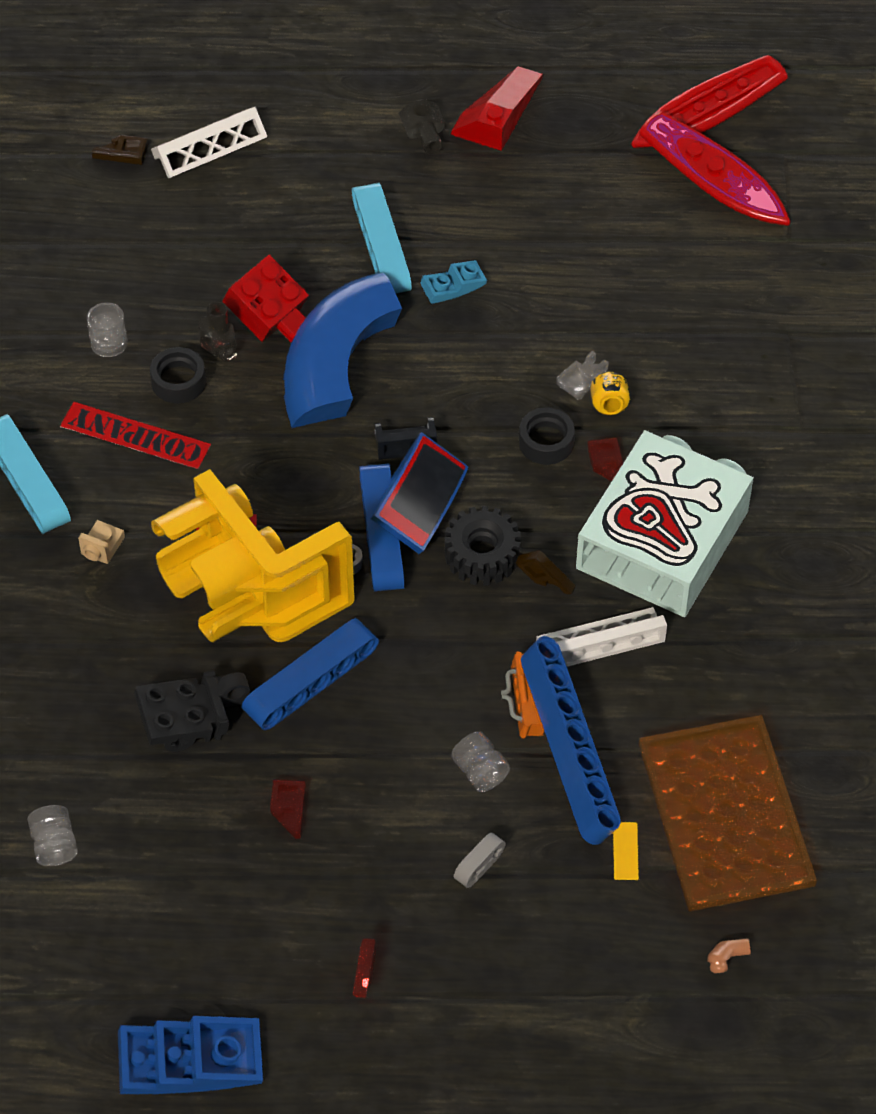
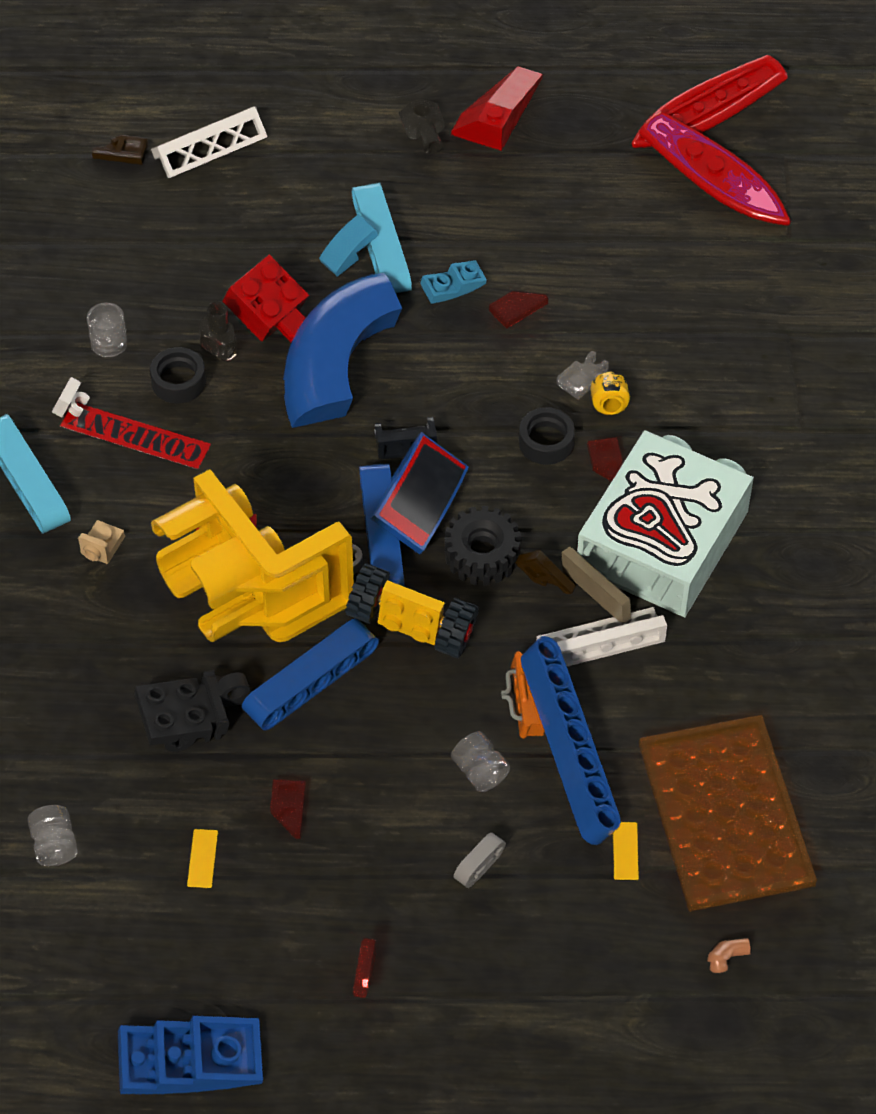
(68, 399): none -> white tile
(202, 858): none -> yellow sticker
(343, 248): none -> dark azure slope
(411, 611): none -> plate
(516, 307): none -> clear red tile
(596, 585): none -> dark tan tile

